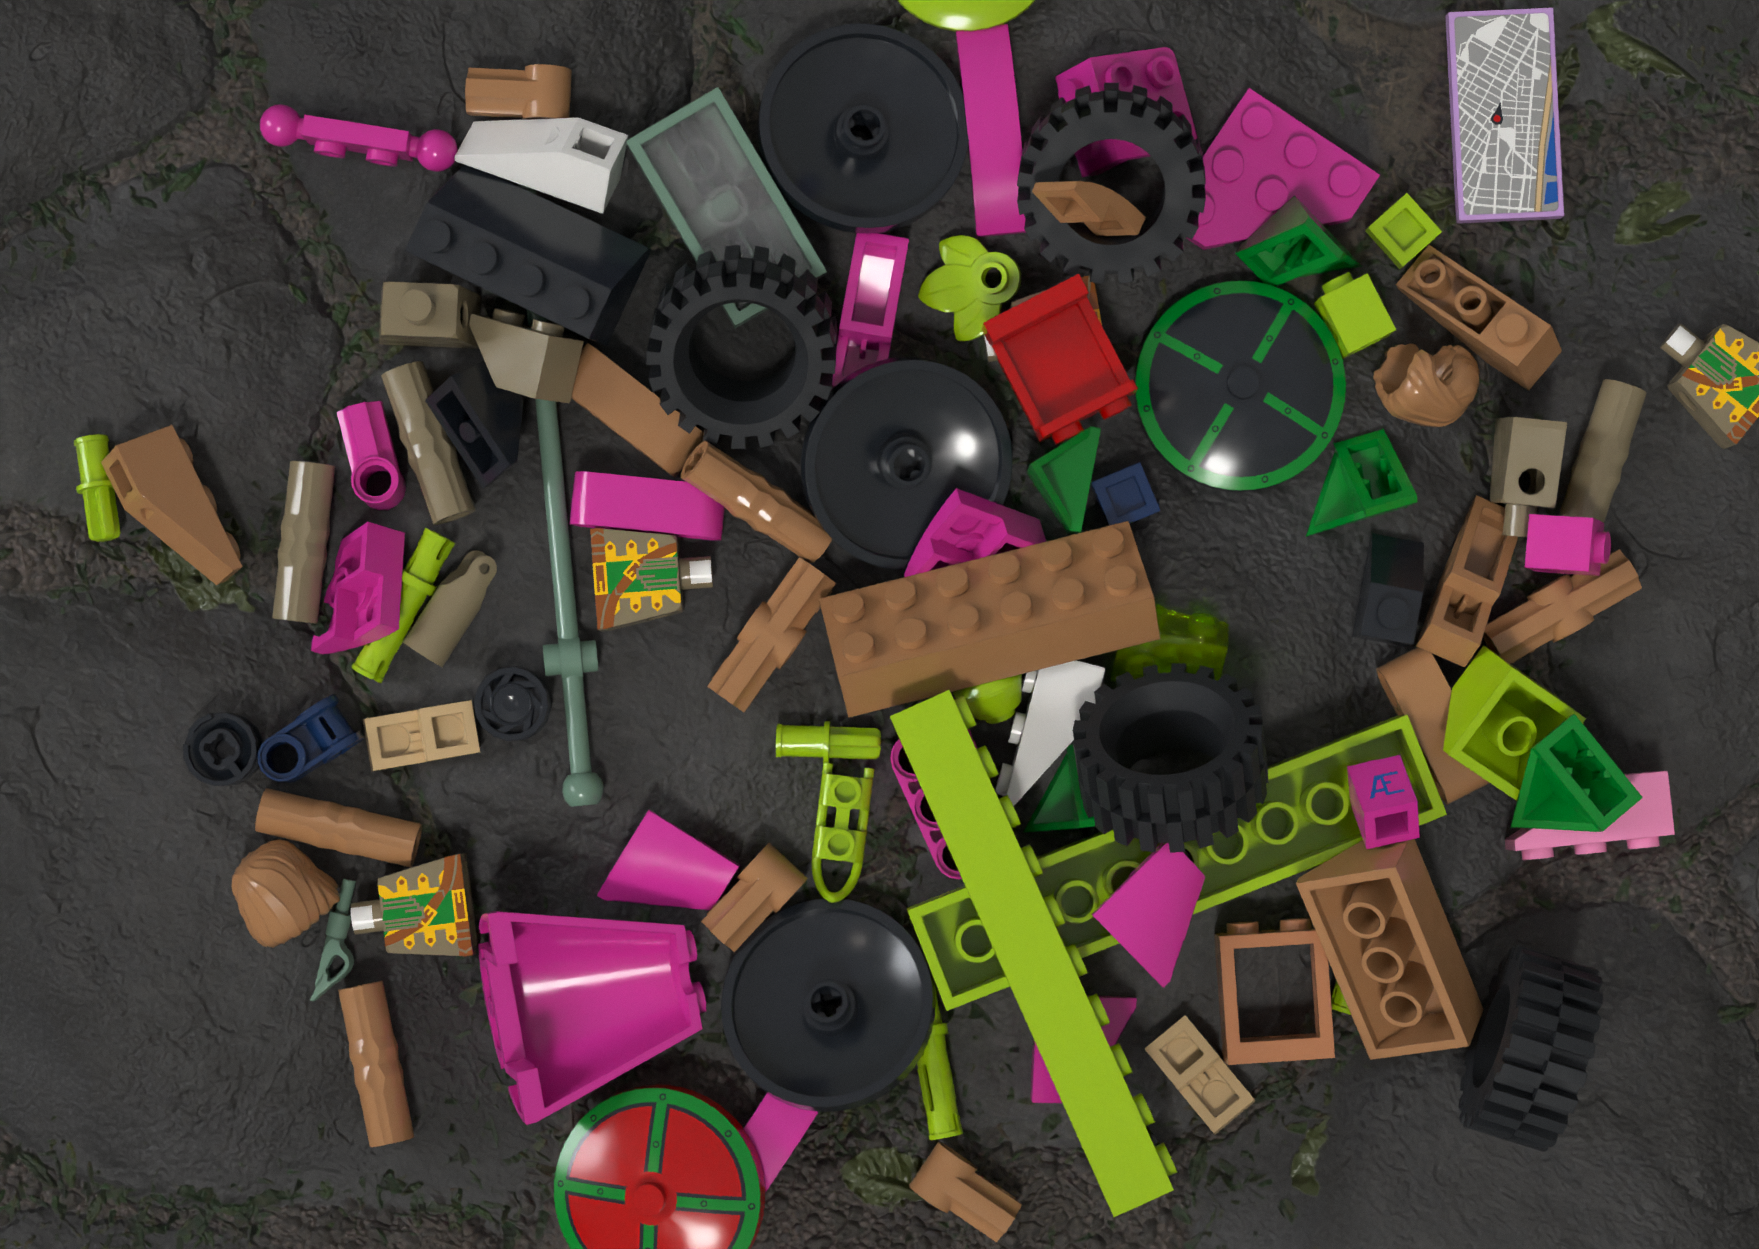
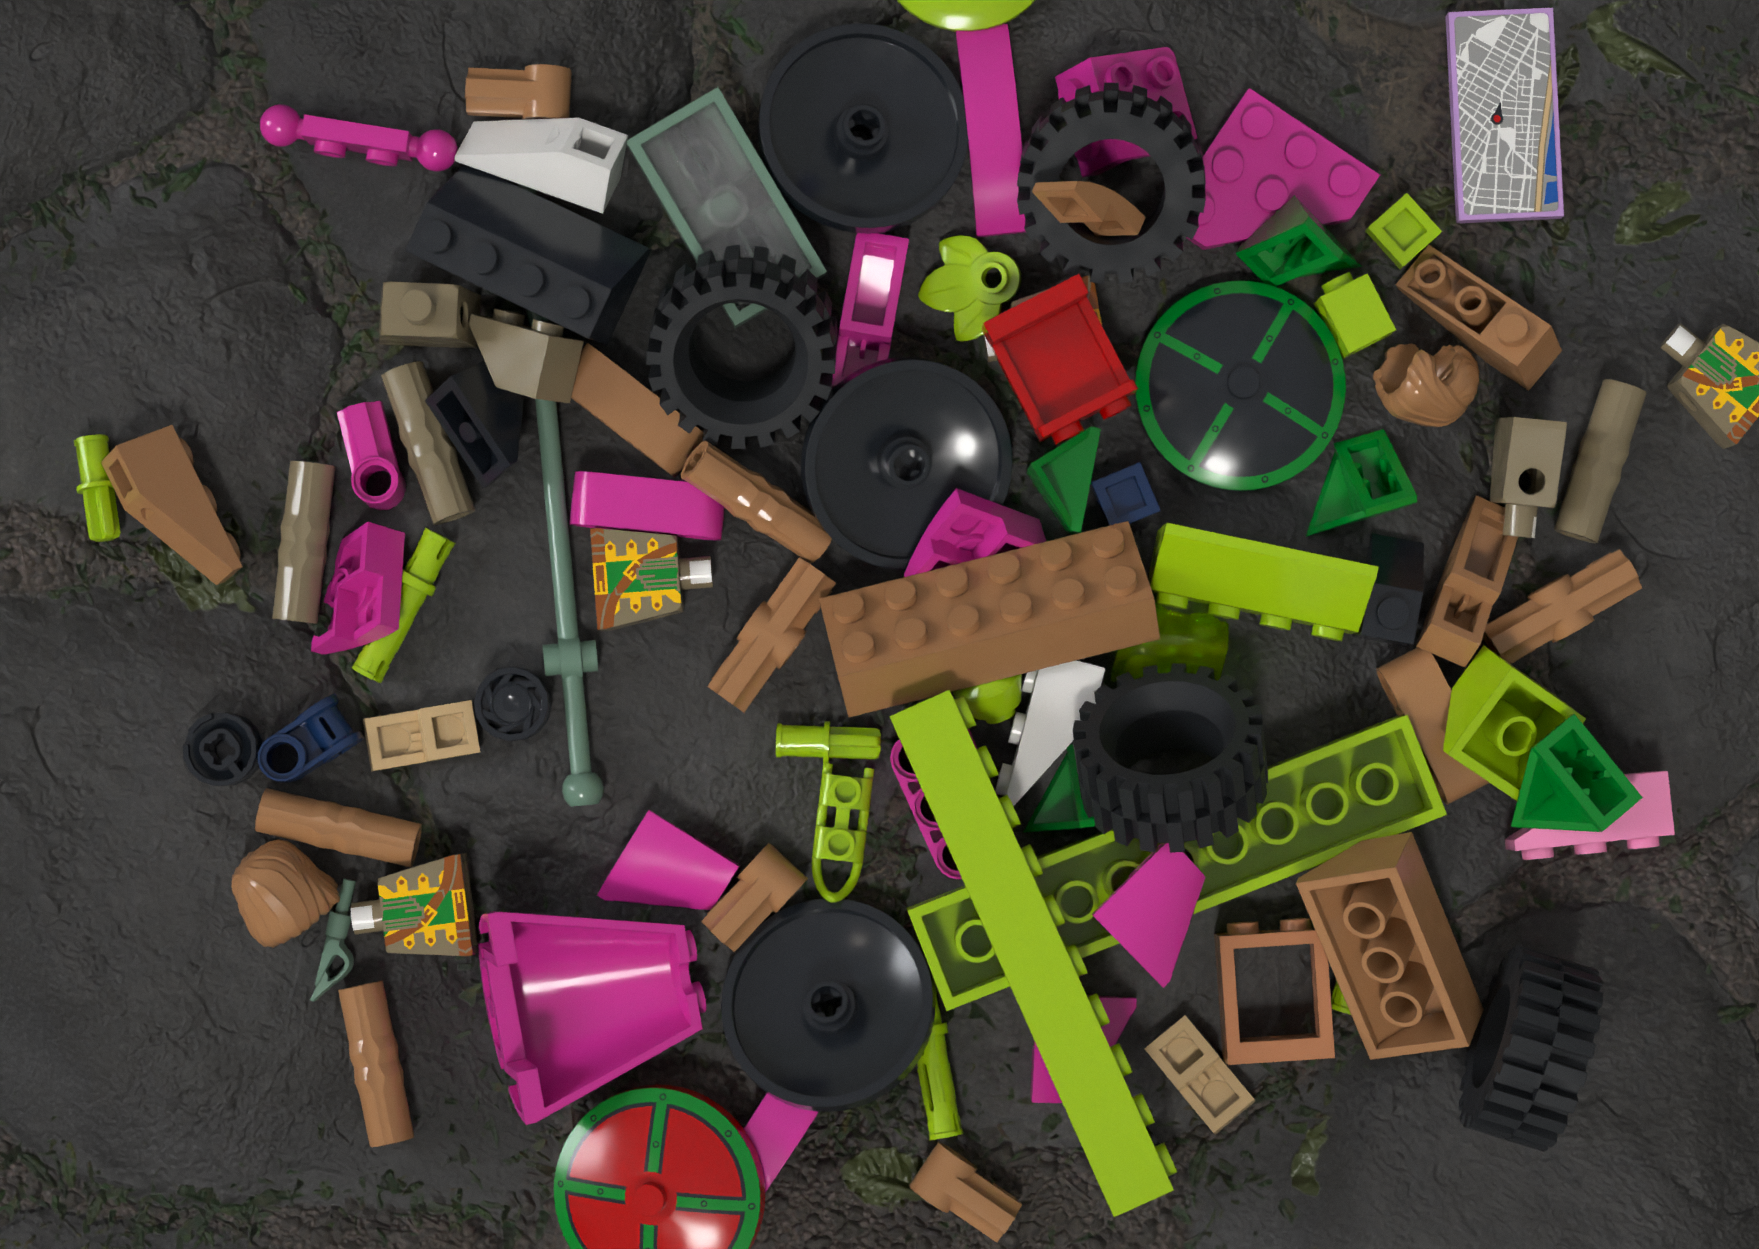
(452, 608): dark tan piece -> none
(1260, 580): none -> lime slope
(1383, 802): dark pink brick -> none
(1566, 545): dark pink brick -> none

